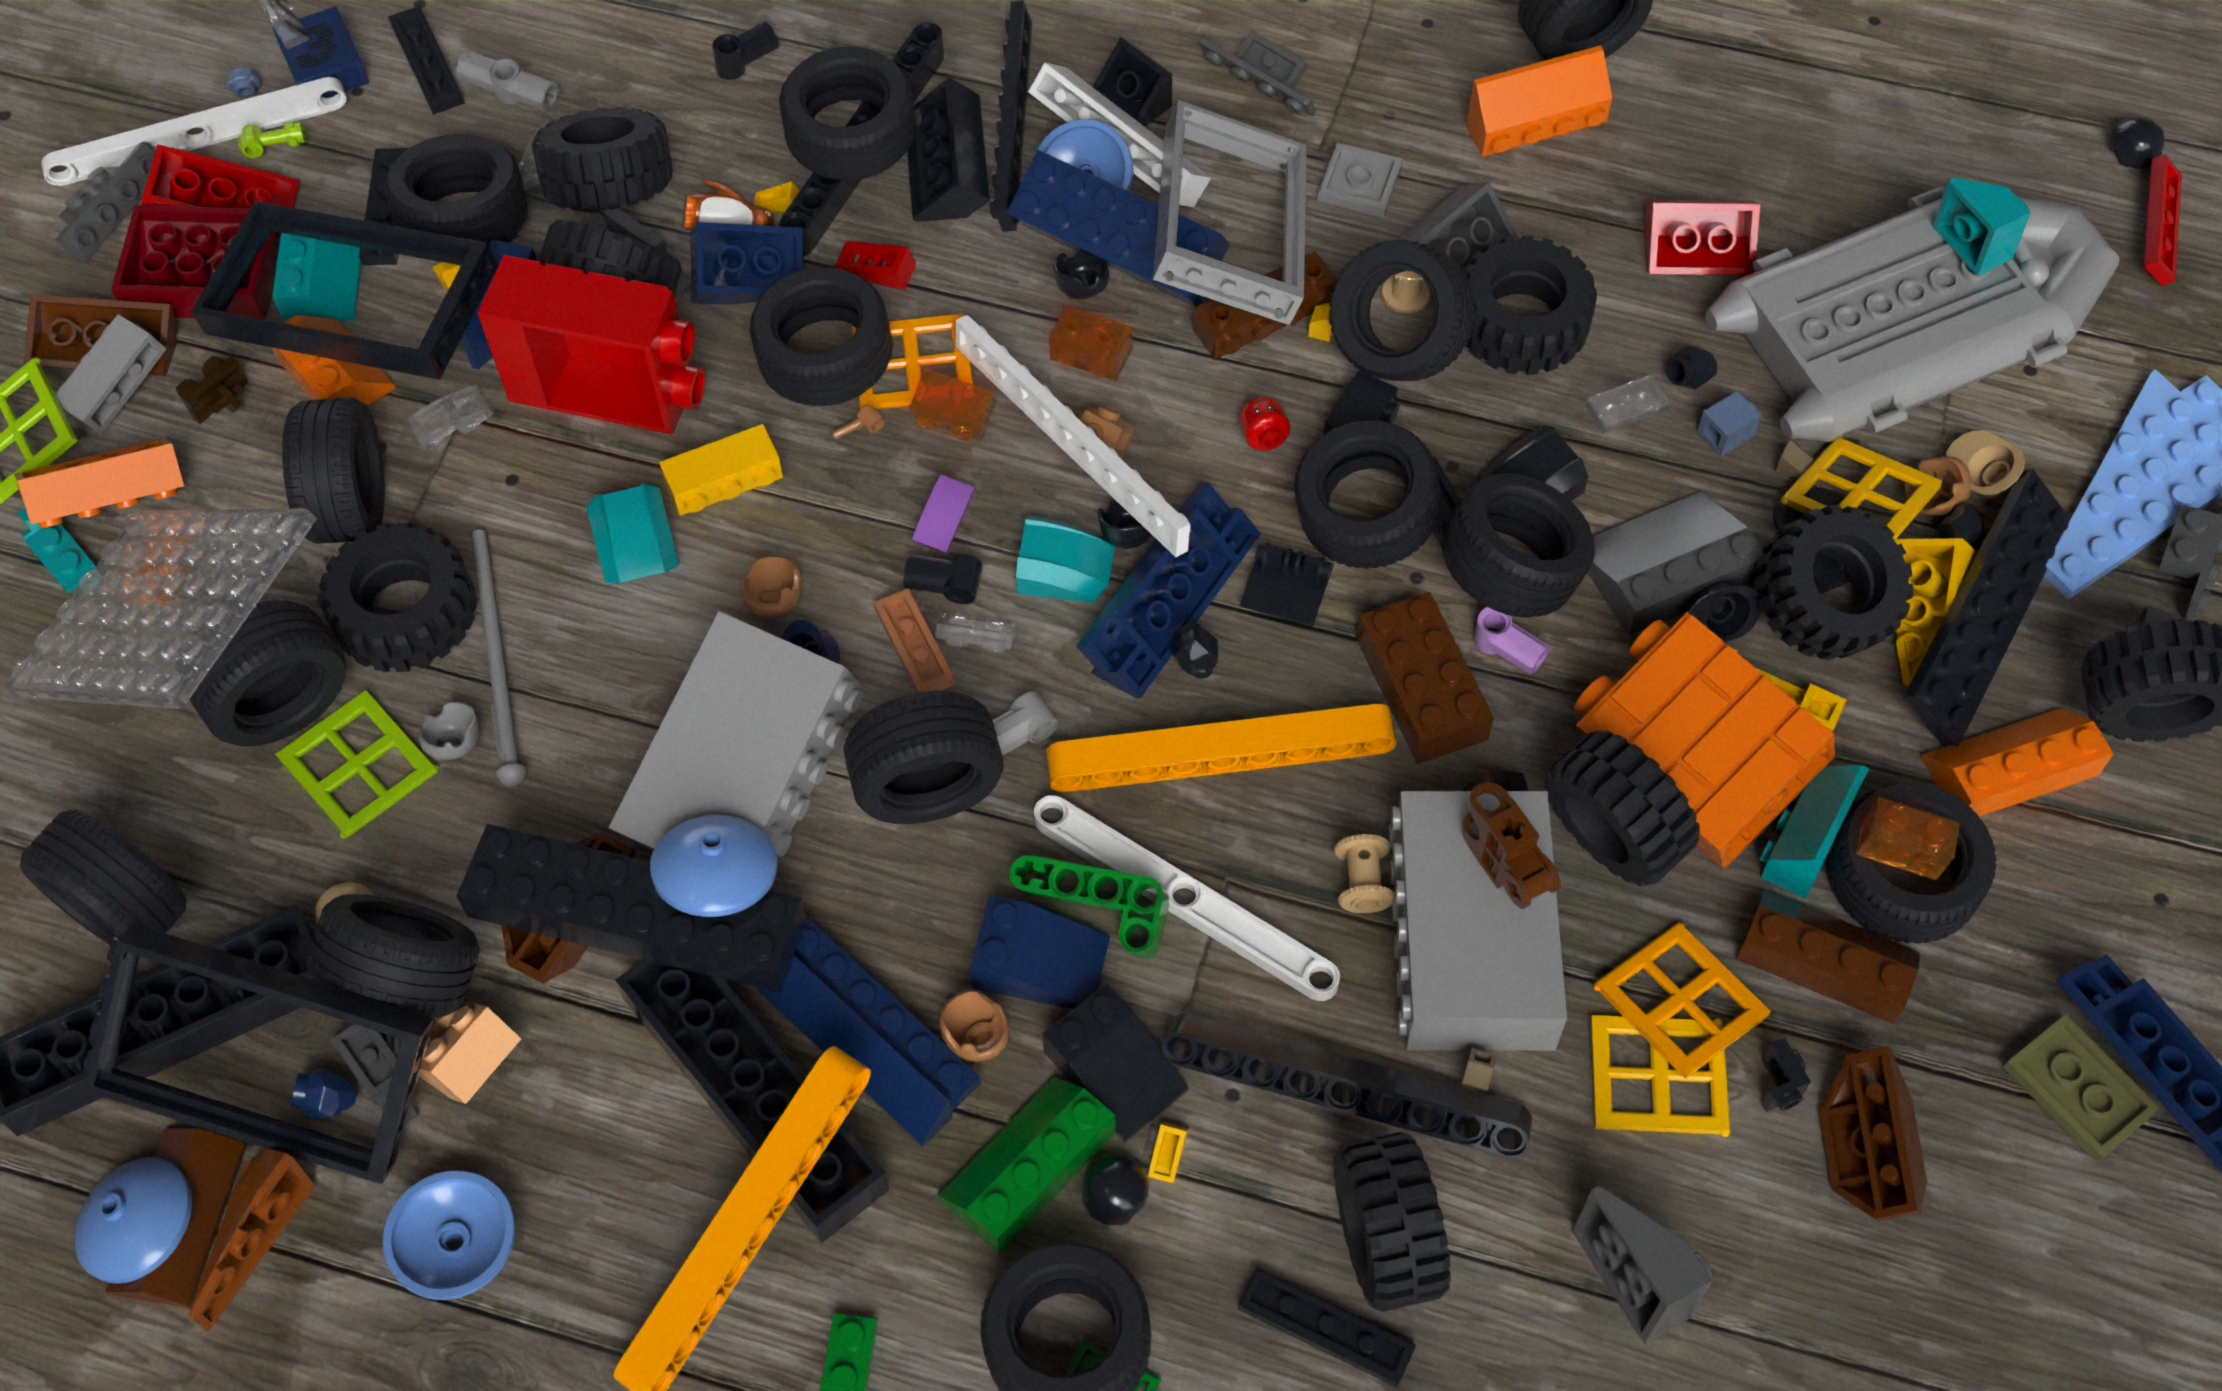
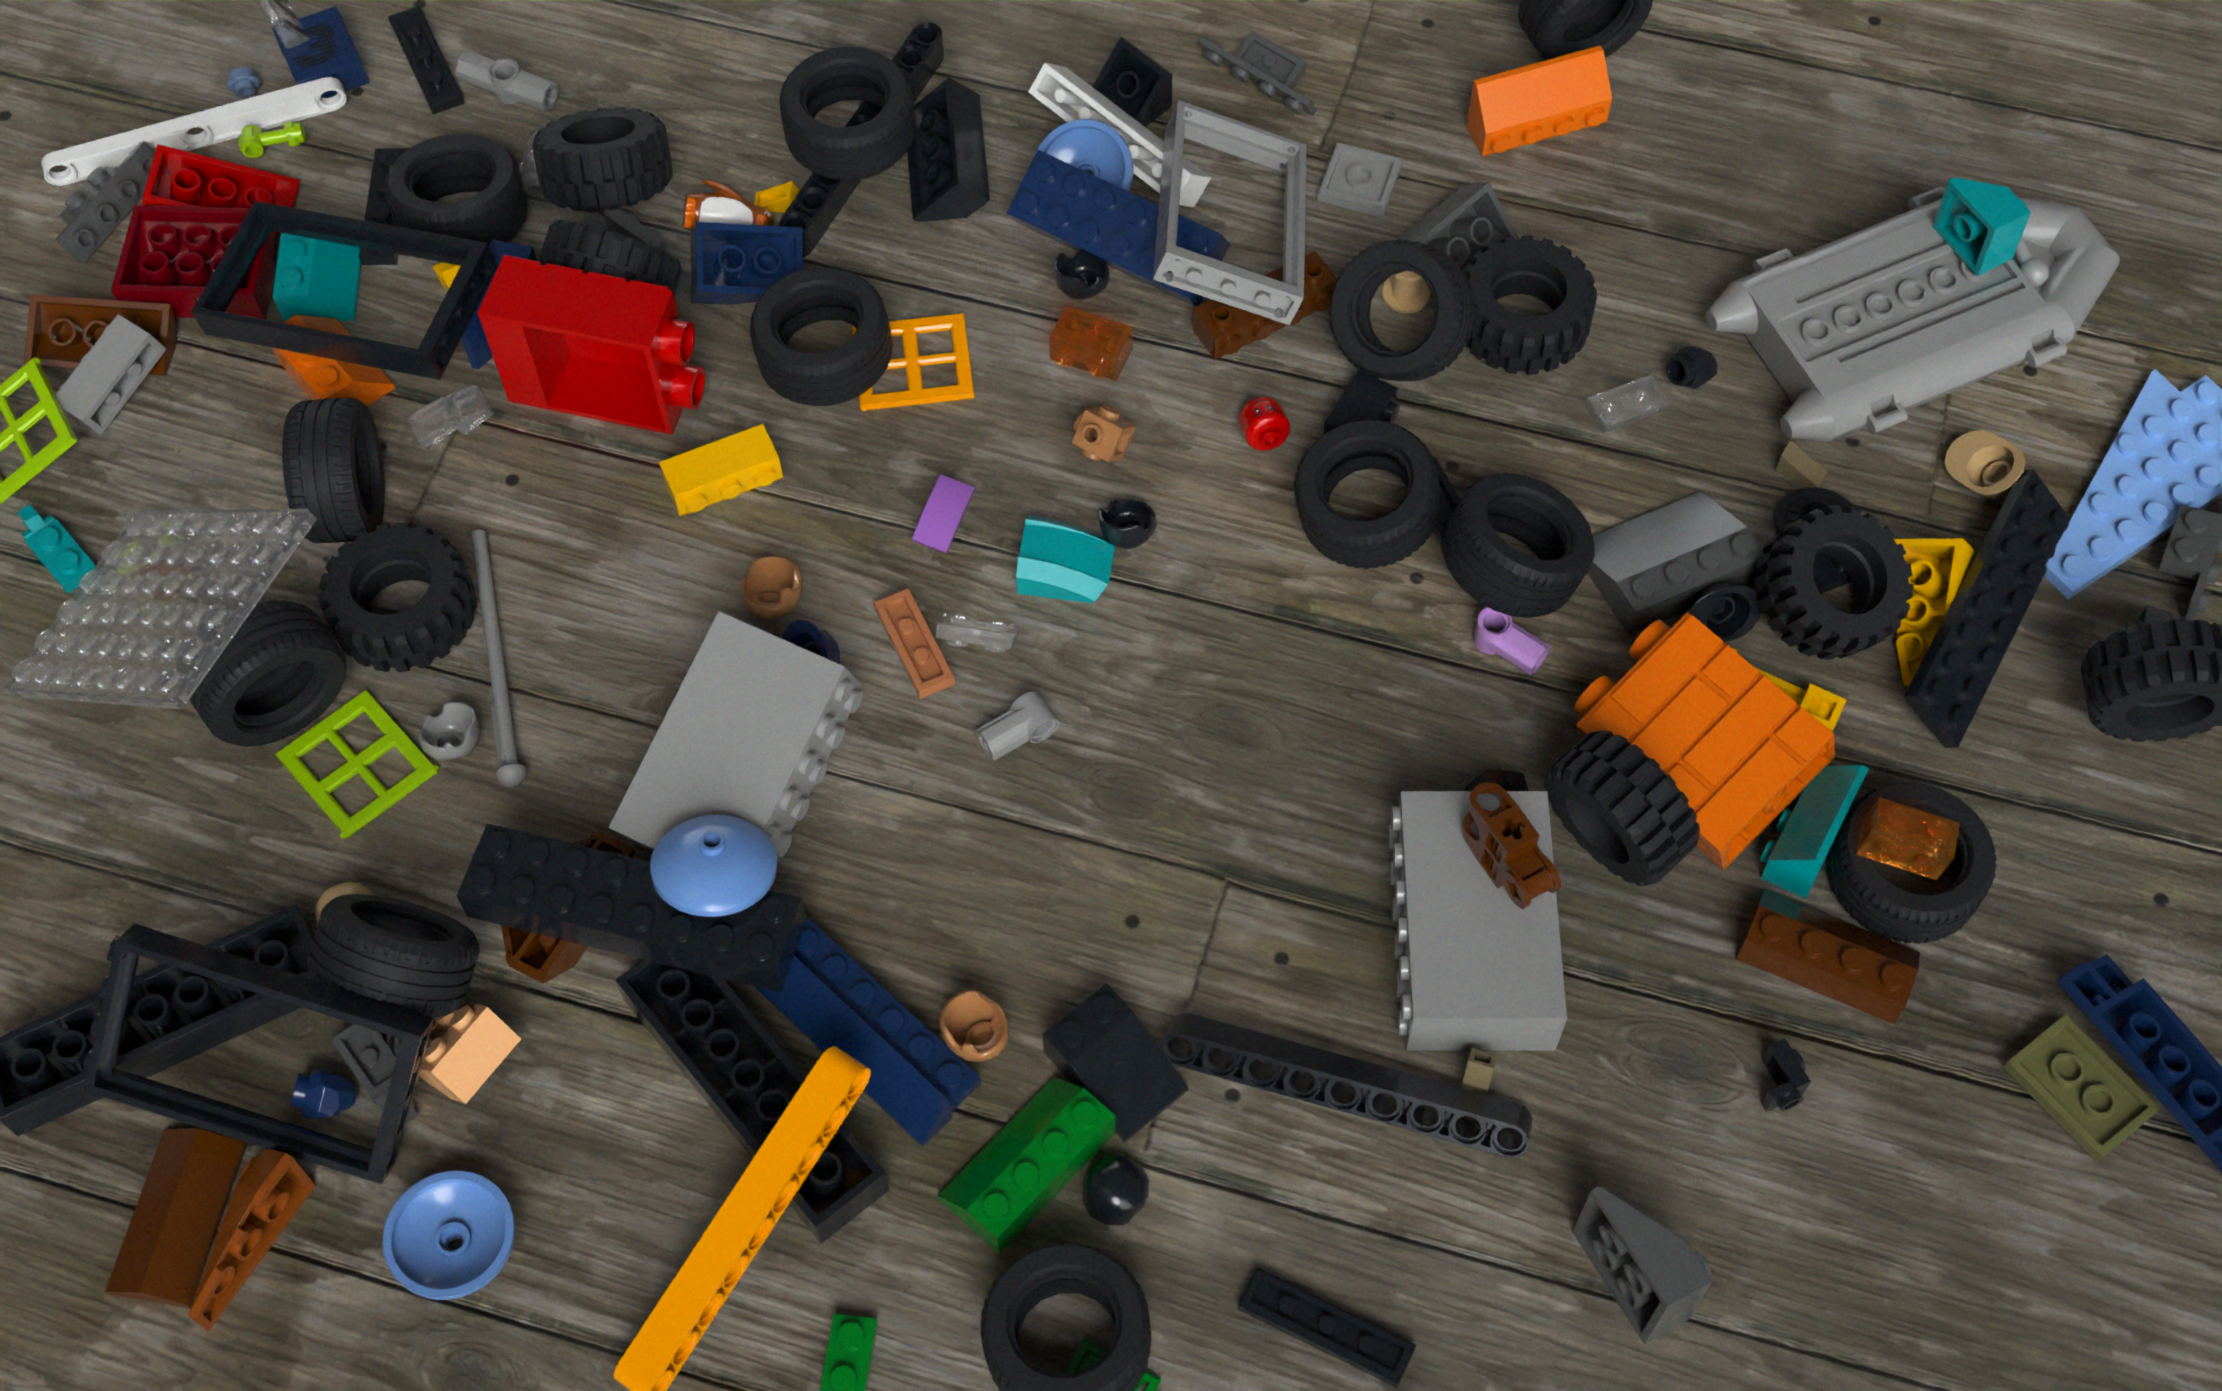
(99, 481): orange slope -> none
(100, 877): black tyre -> none
(133, 1220): medium blue dish -> none
(217, 390): dark brown hips -> none
(632, 533): teal slope -> none
(735, 52): black piece -> none
(866, 417): medium nougat hand -> none
(894, 274): red slope -> none
(923, 757): black tyre -> none
(952, 406): clear orange brick -> none
(953, 578): black piece -> none
(1013, 111): black plate -> none
(1036, 955): dark blue slope -> none
(1073, 436): white plate -> none
(1088, 895): green beam -> none
(1165, 592): dark blue slope -> none
(1168, 1152): yellow piece -> none
(1195, 650): black rock -> none
(1208, 912): white beam -> none
(1220, 747): light orange beam -> none
(1287, 584): black hinge -> none
(1319, 324): yellow piece -> none
(1364, 873): tan hose -> none
(1392, 1221): black tyre -> none
(1424, 677): reddish brown brick -> none
(1545, 458): black slope -> none
(1661, 1119): yellow window -> none
(1682, 998): light orange window -> none
(1701, 236): red slope -> none
(1729, 423): sand blue brick -> none
(1858, 492): yellow window -> none
(1873, 1137): reddish brown wedge -> none
(1954, 486): medium nougat hair -> none
(1964, 523): black rock -> none
(2020, 761): orange slope -> none
(2137, 141): black hair -> none
(2163, 220): red plate -> none

